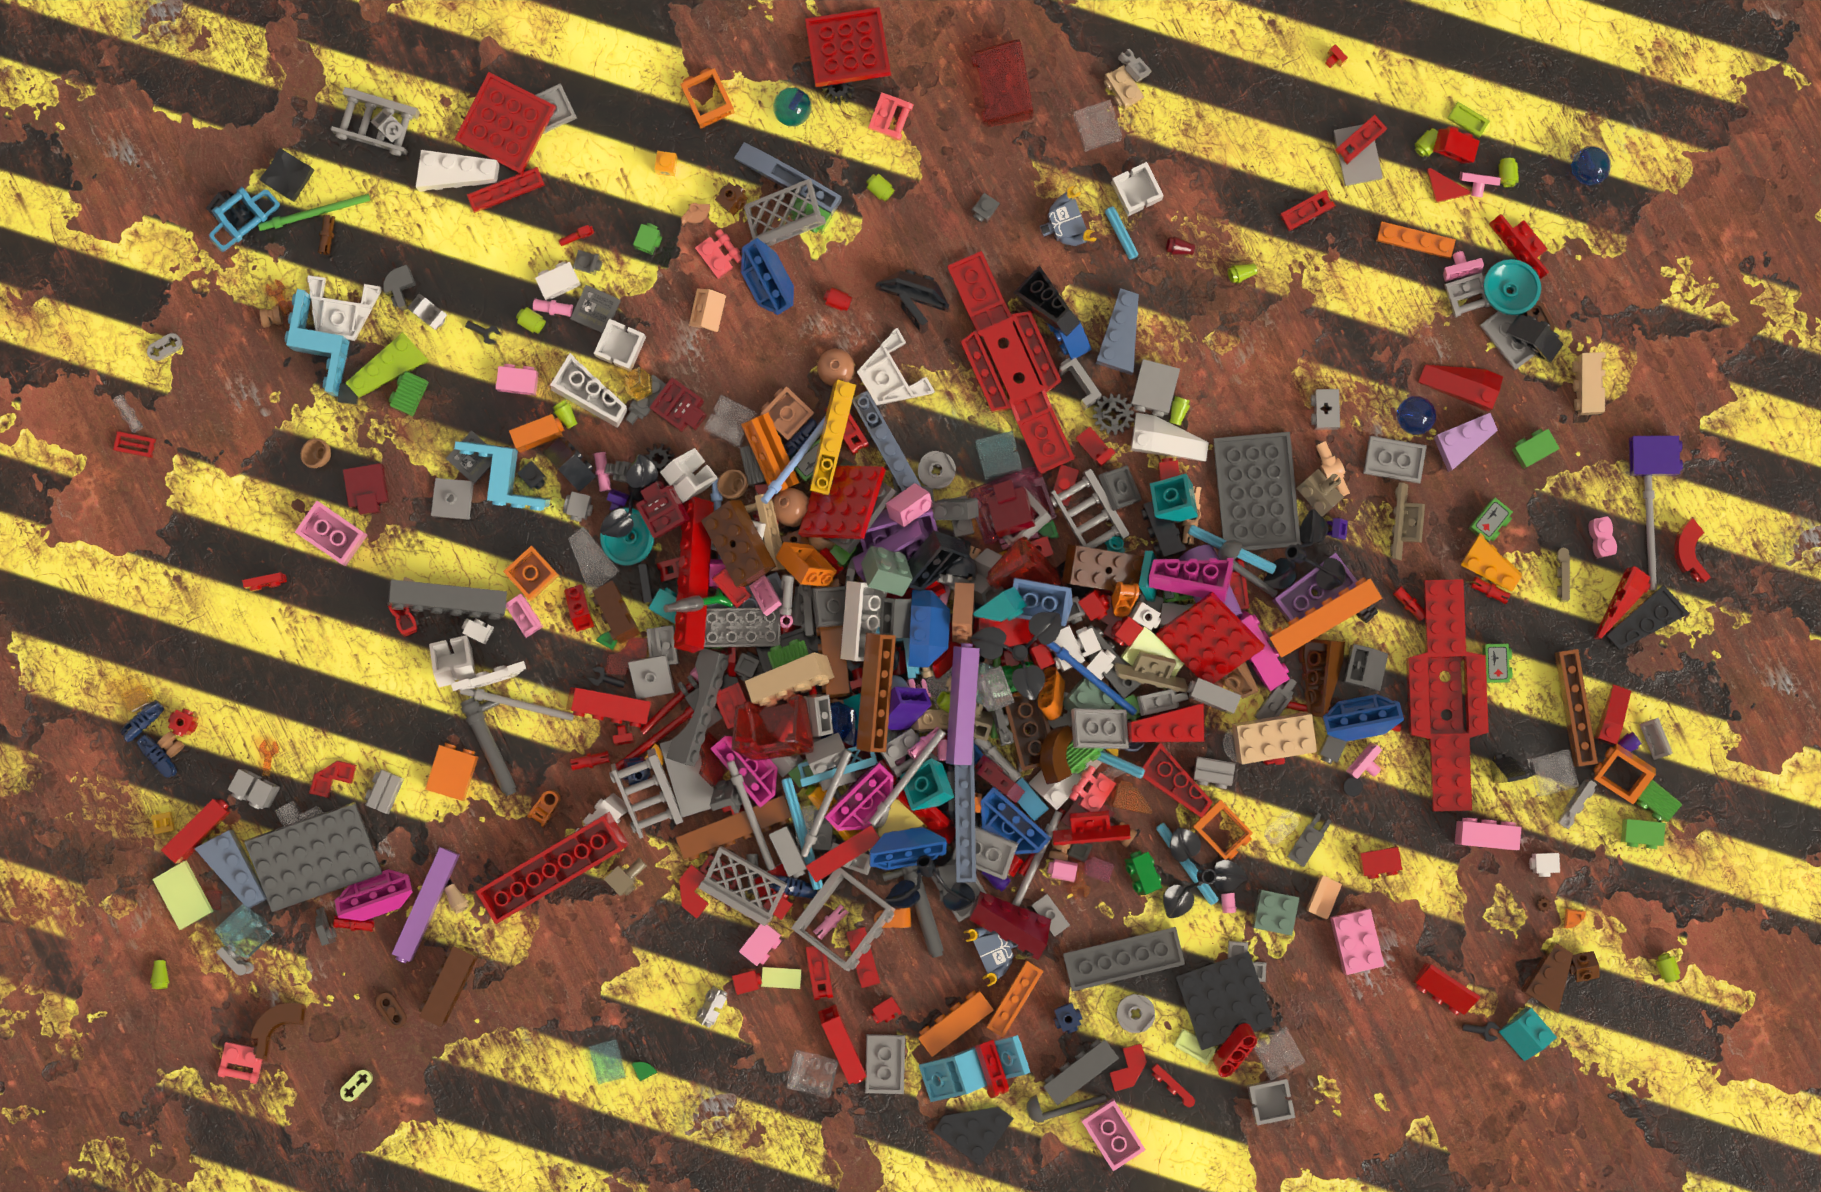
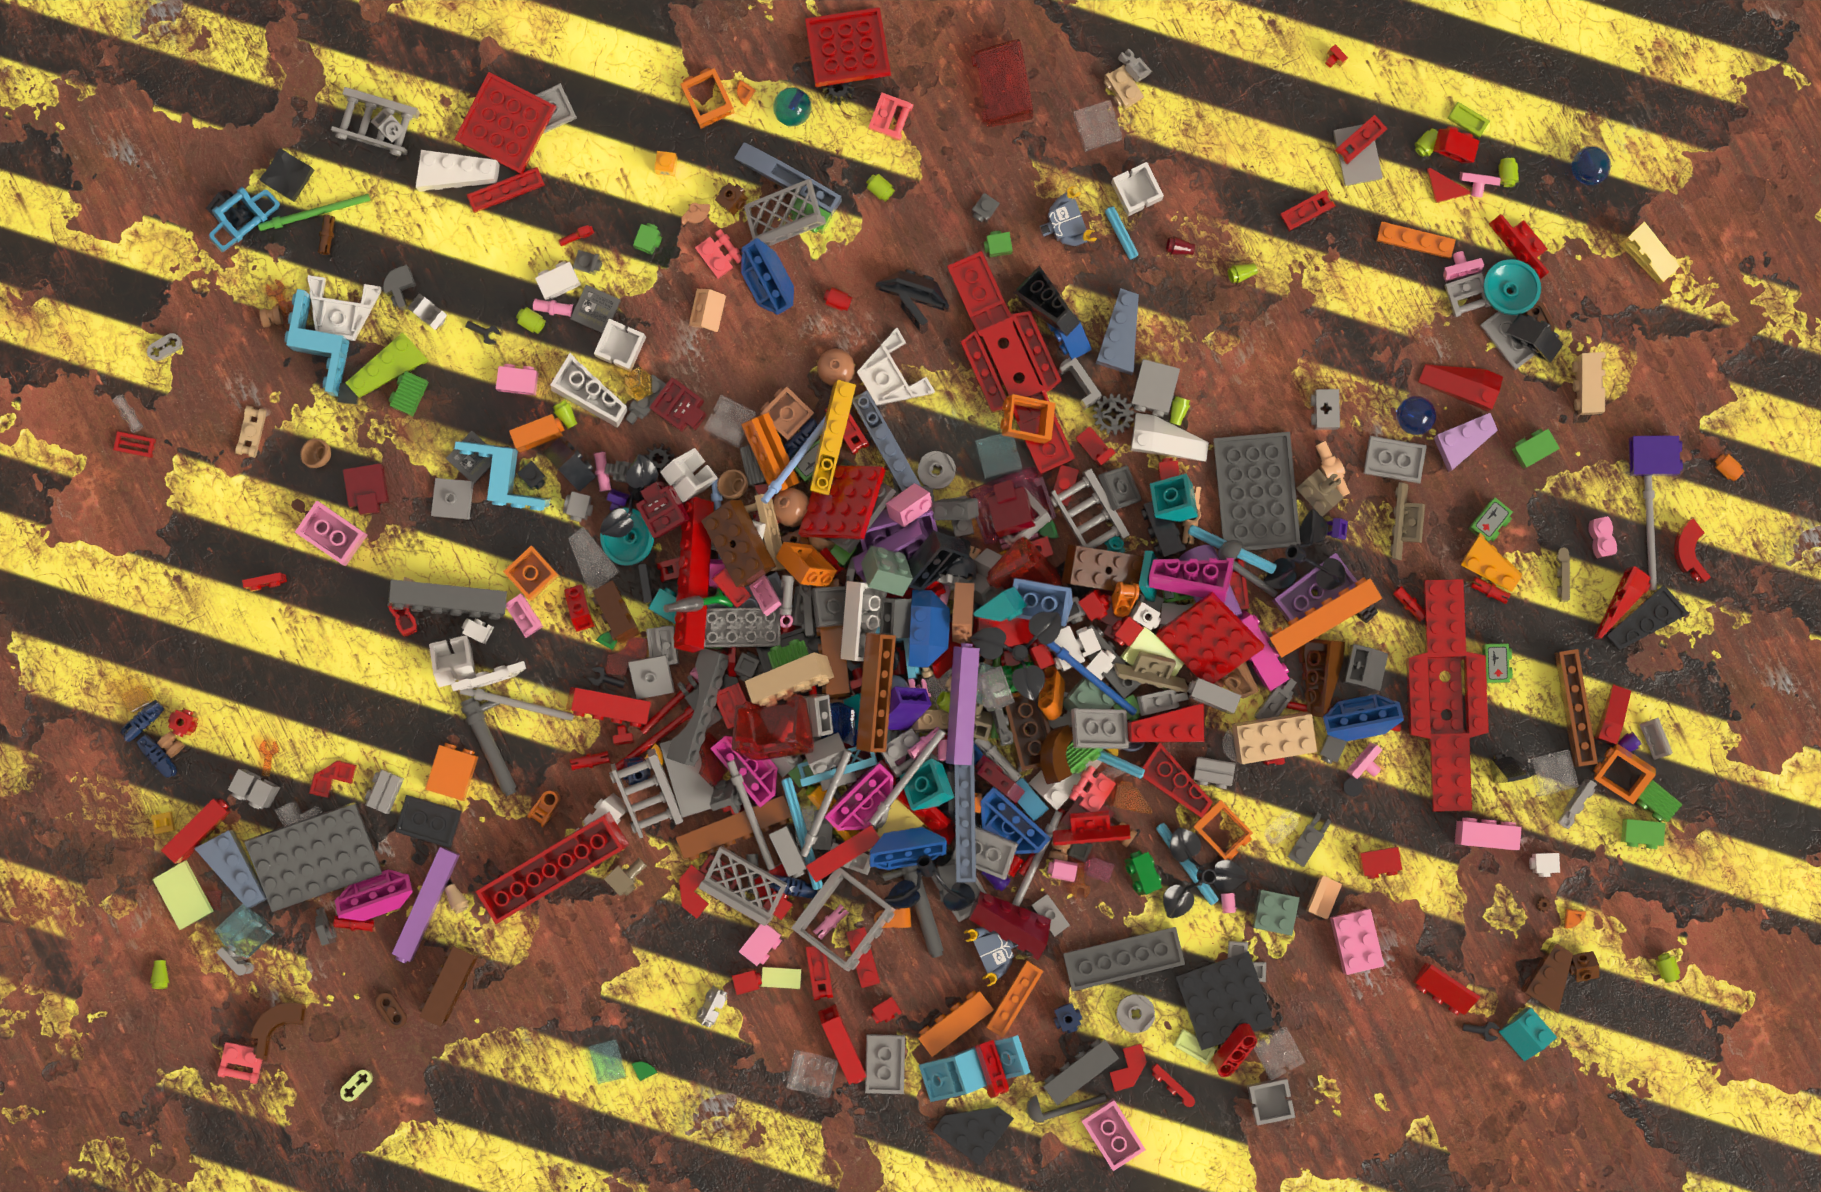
(251, 431): none -> tan plate
(428, 821): none -> black tile
(744, 92): none -> orange tile
(998, 244): none -> bright green brick
(1046, 418): none -> orange window
(1650, 253): none -> light yellow wedge
(1729, 467): none -> orange brick

